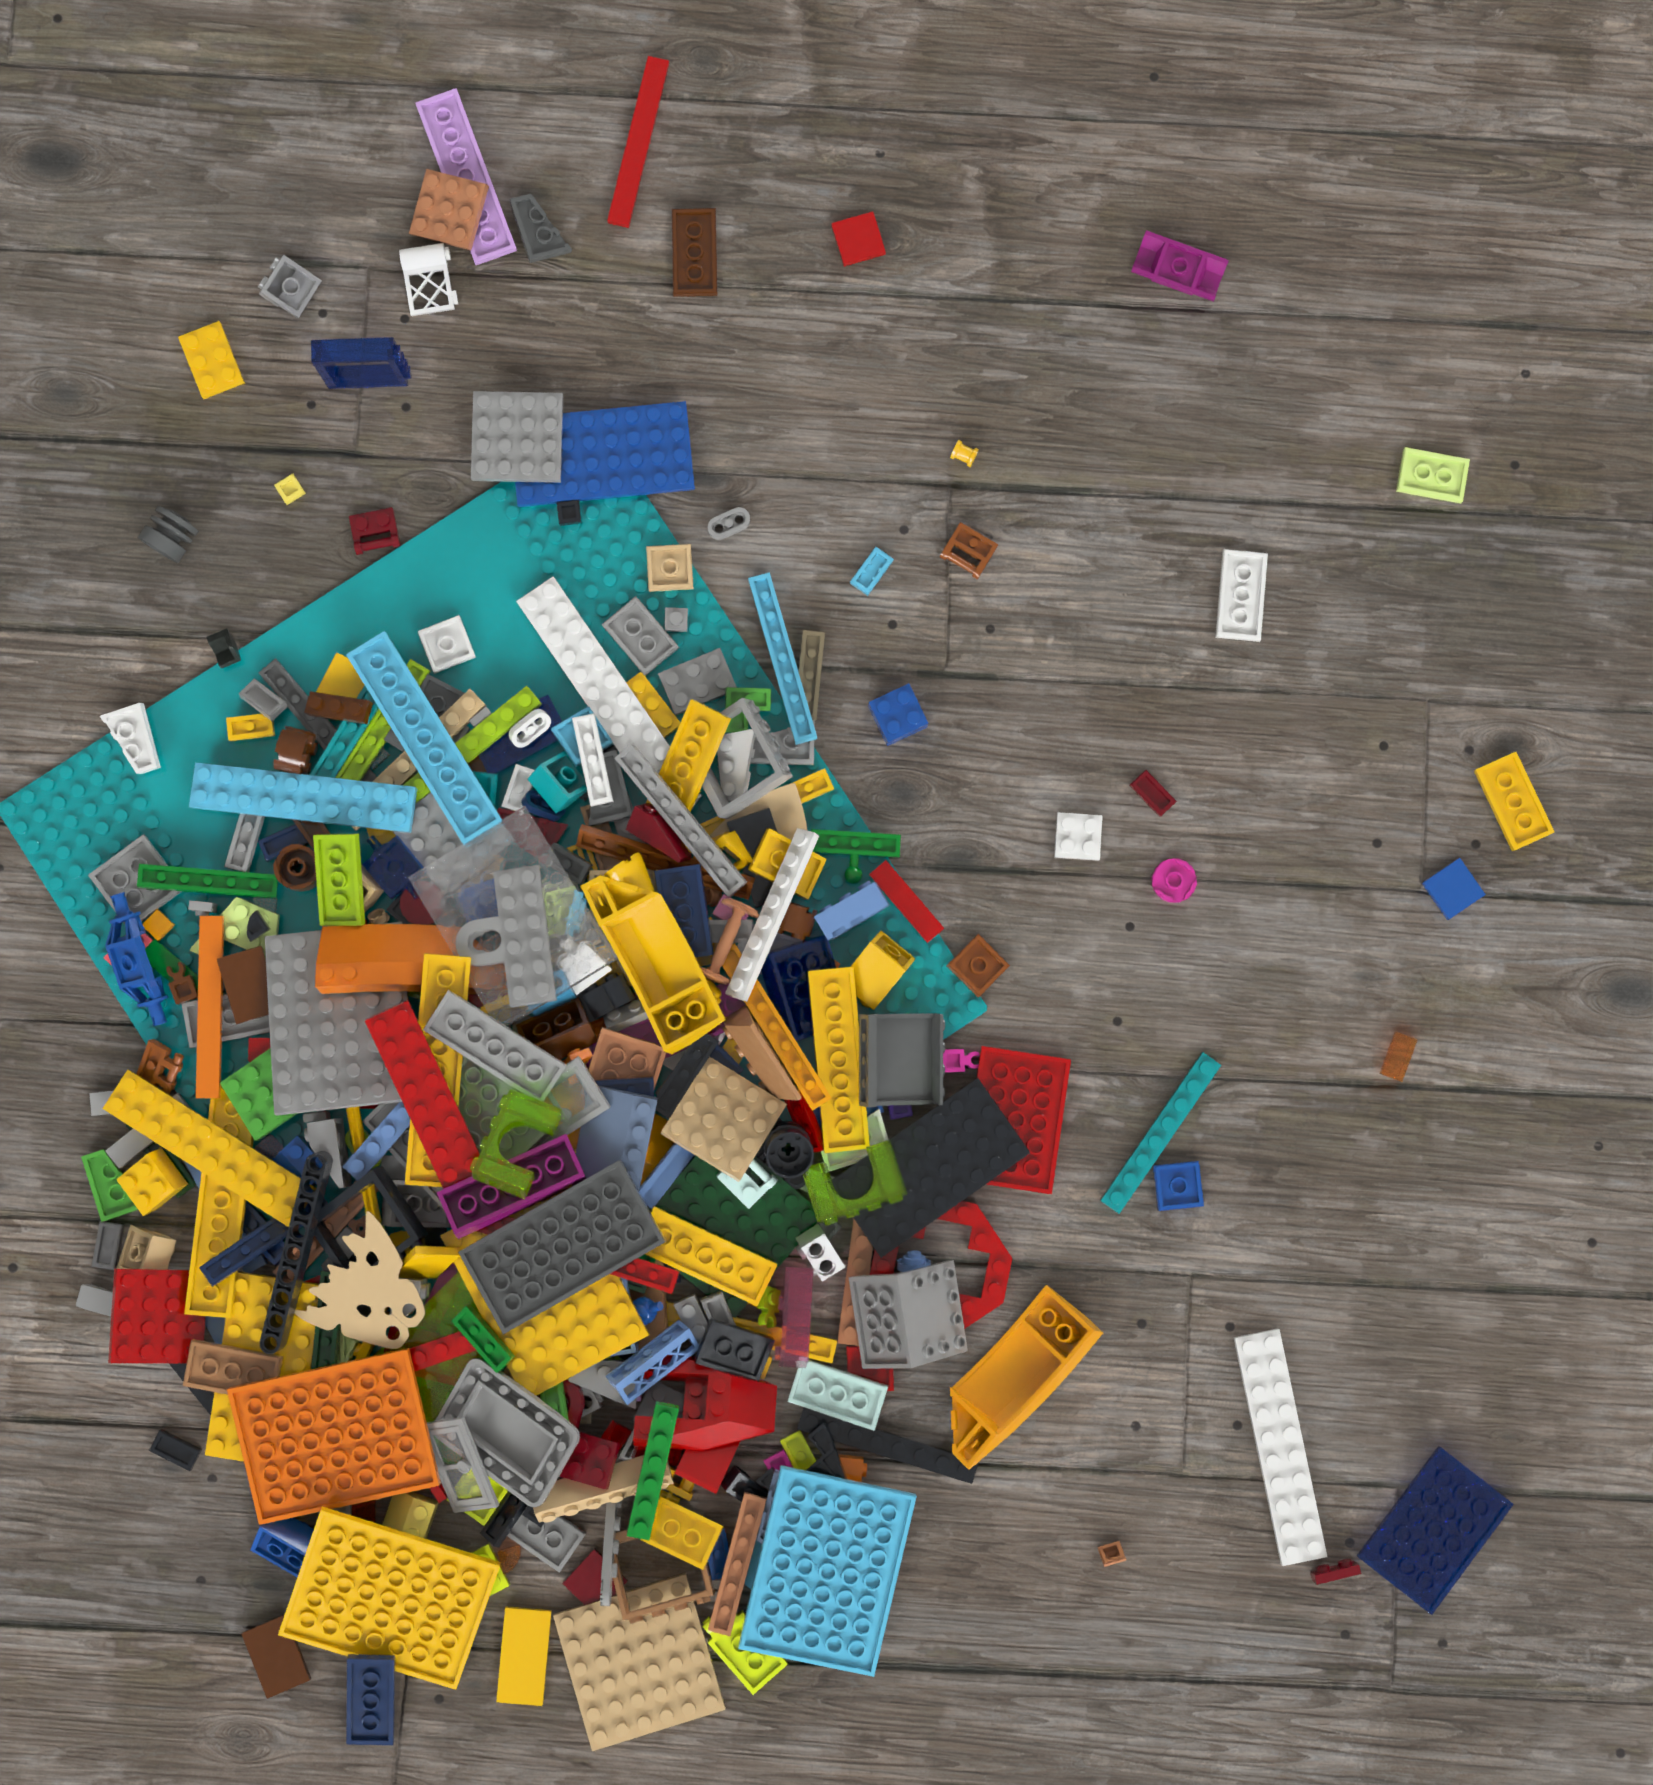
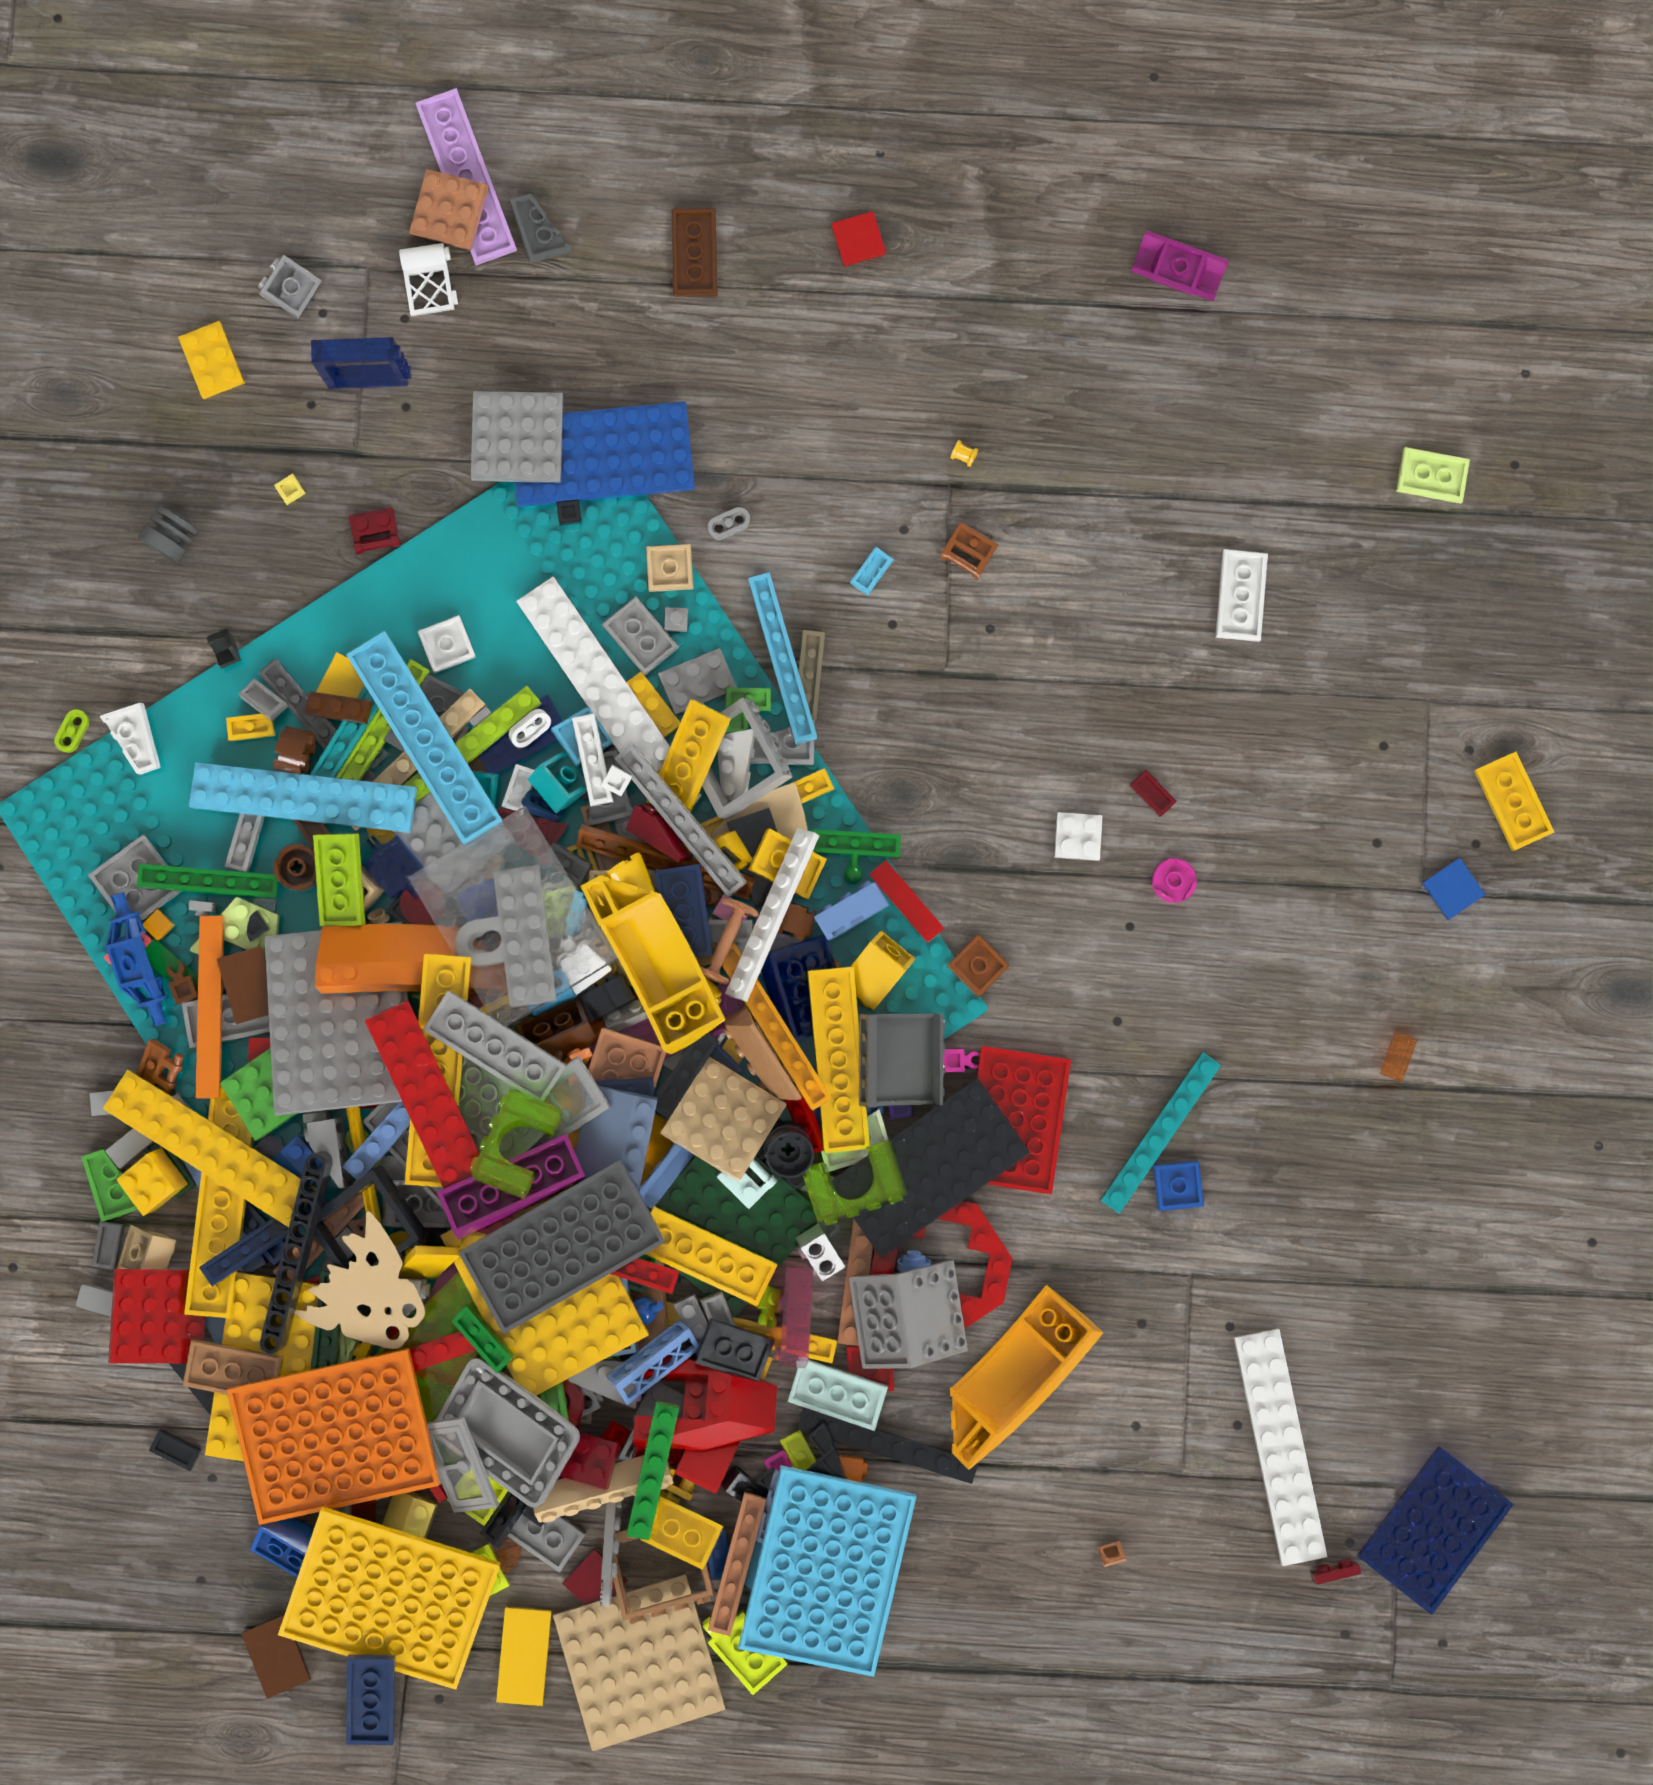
(69, 730): none -> lime plate
(276, 842): dark blue tile -> none
(616, 780): none -> white plate
(638, 142): red tile -> none
(898, 714): blue brick -> none

